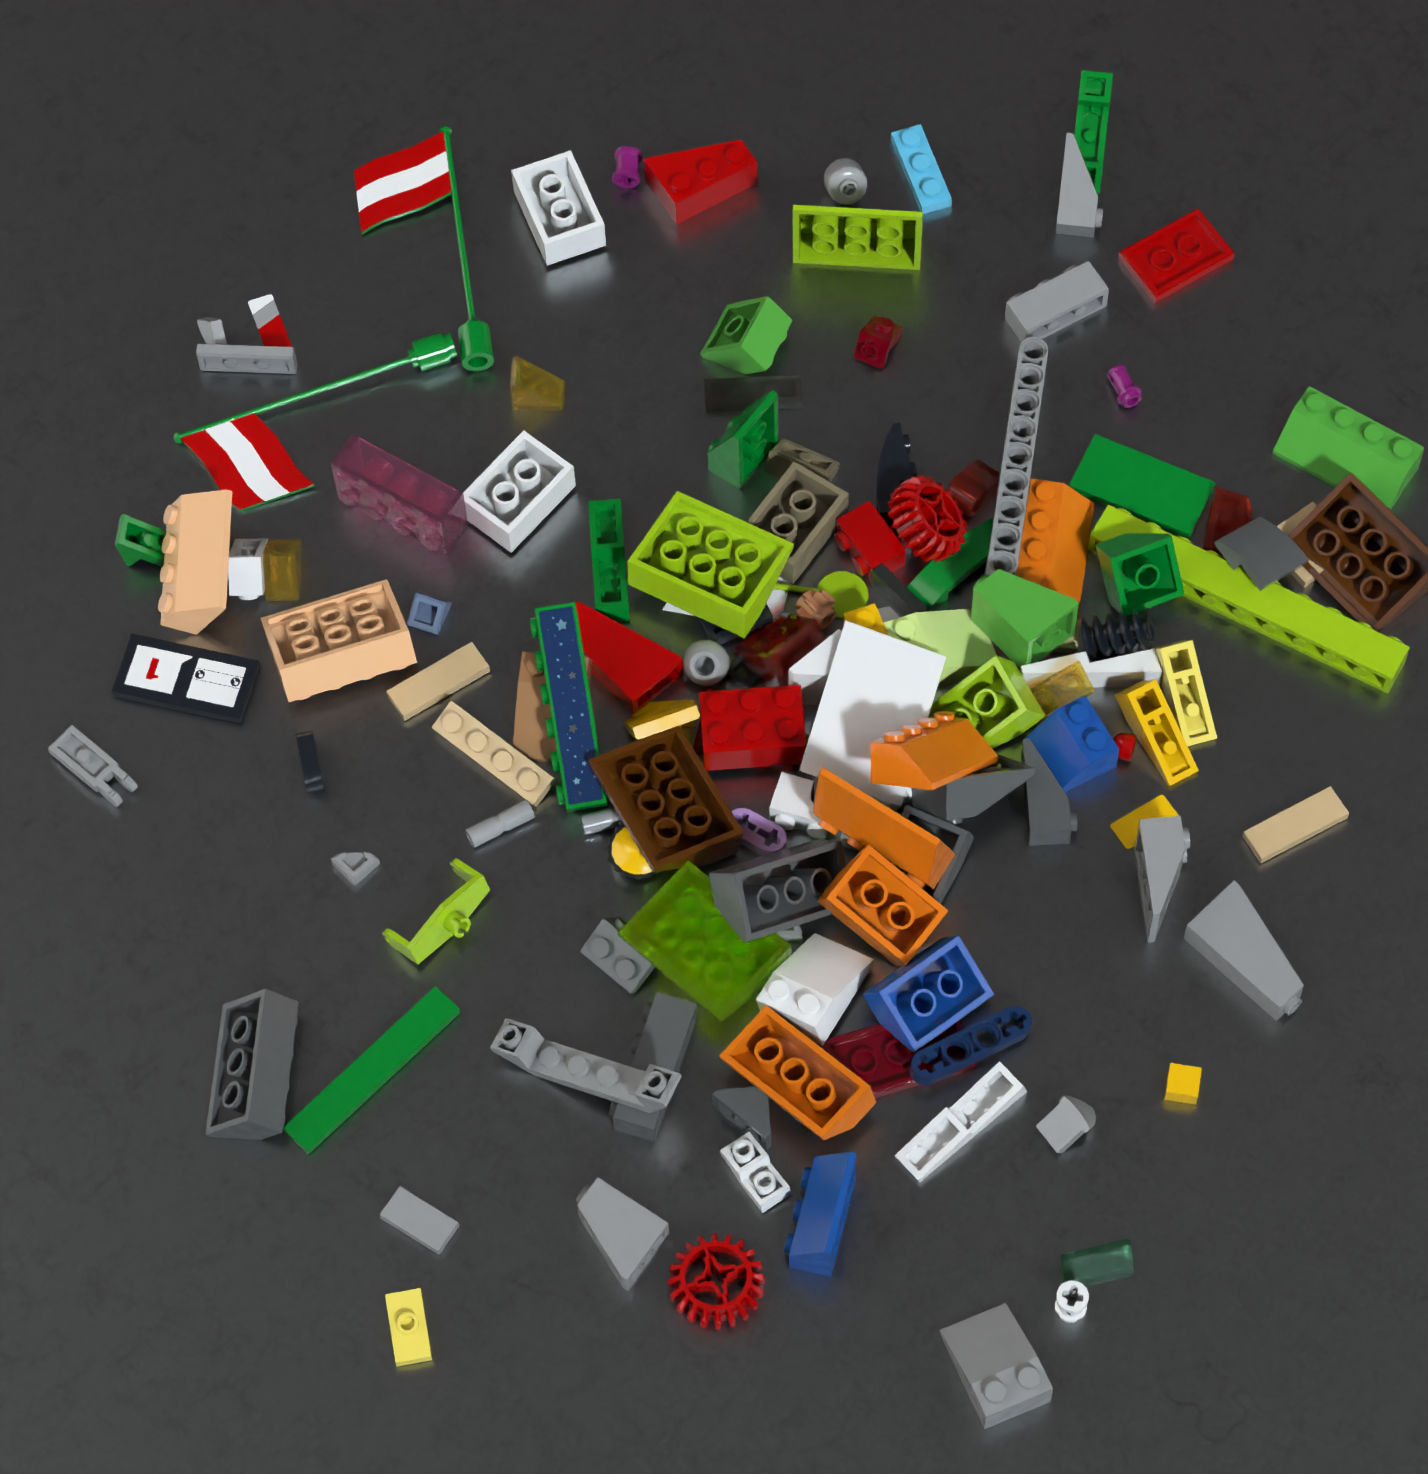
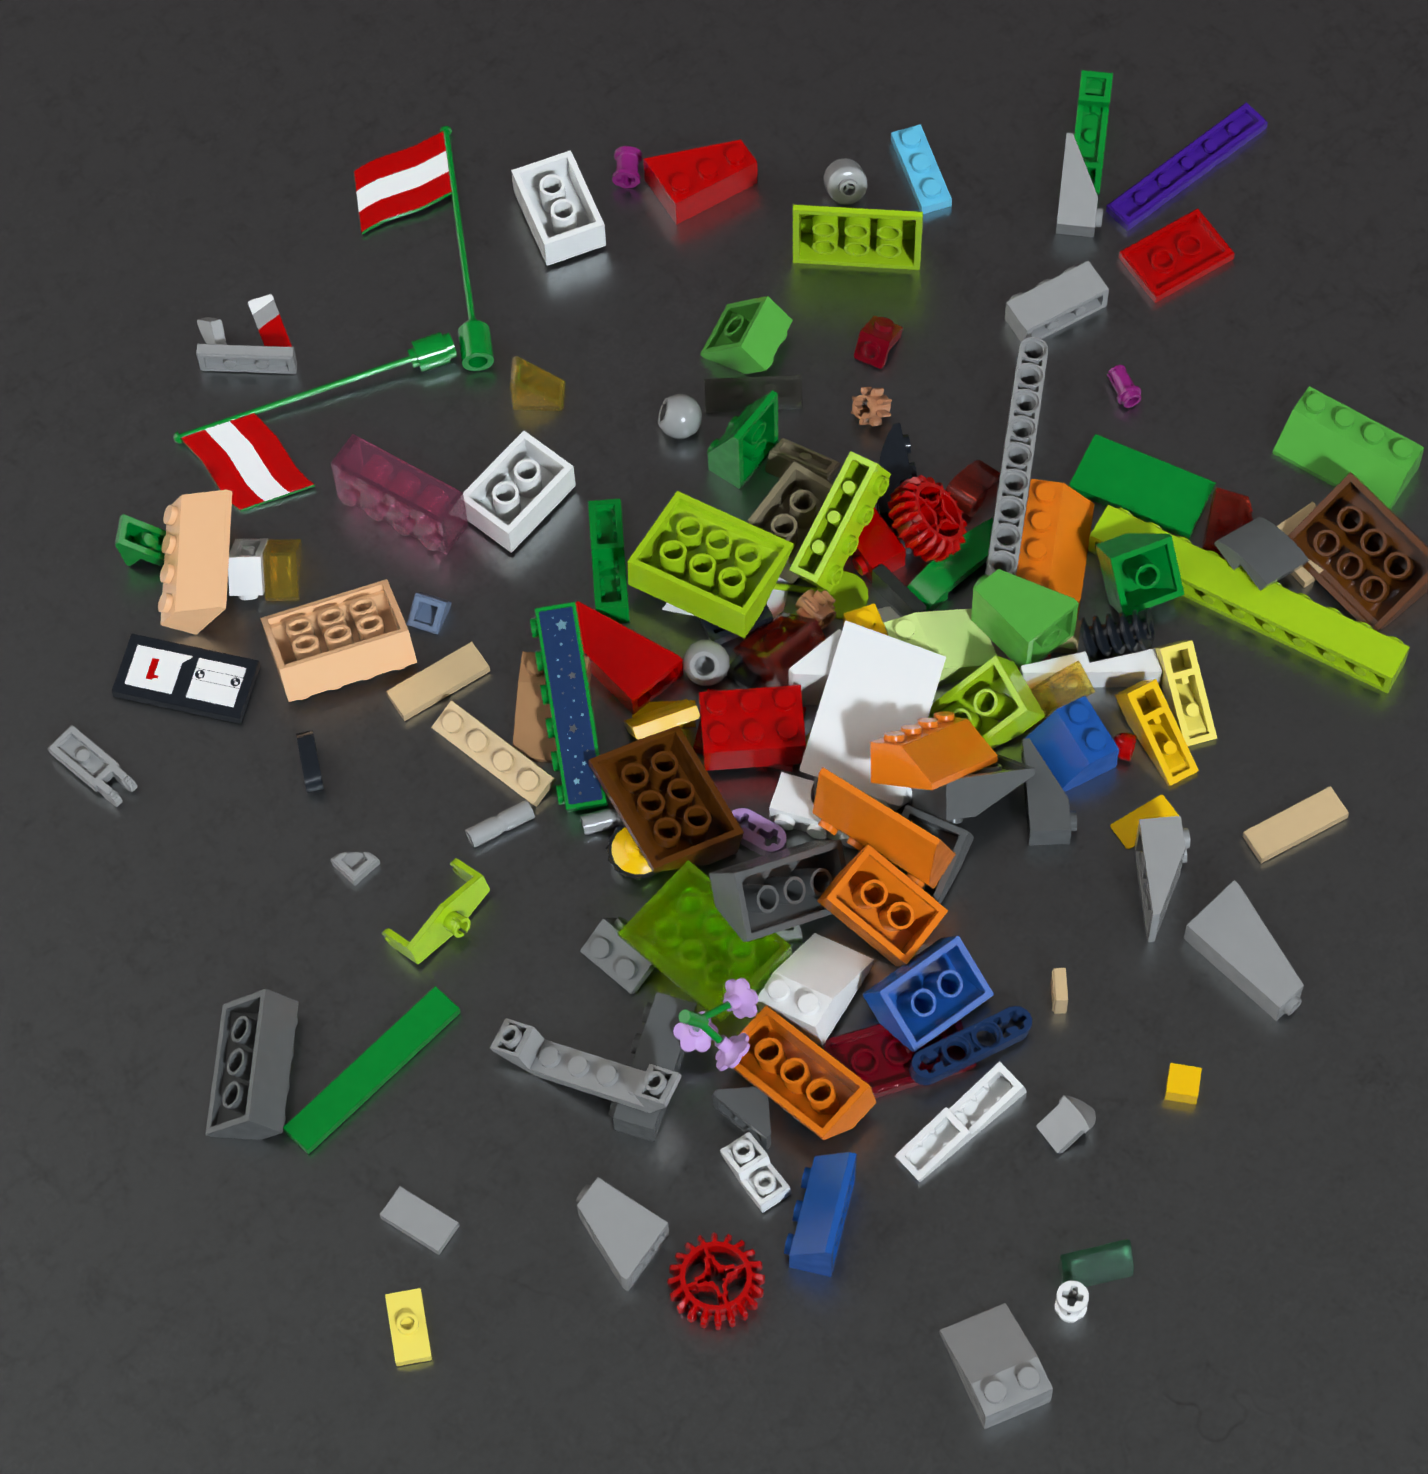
(680, 416): none -> light grey piece
(697, 1031): none -> lavender plant
(840, 521): none -> lime brick
(871, 406): none -> nougat gear
(1059, 990): none -> tan tile
(1186, 166): none -> dark purple tile

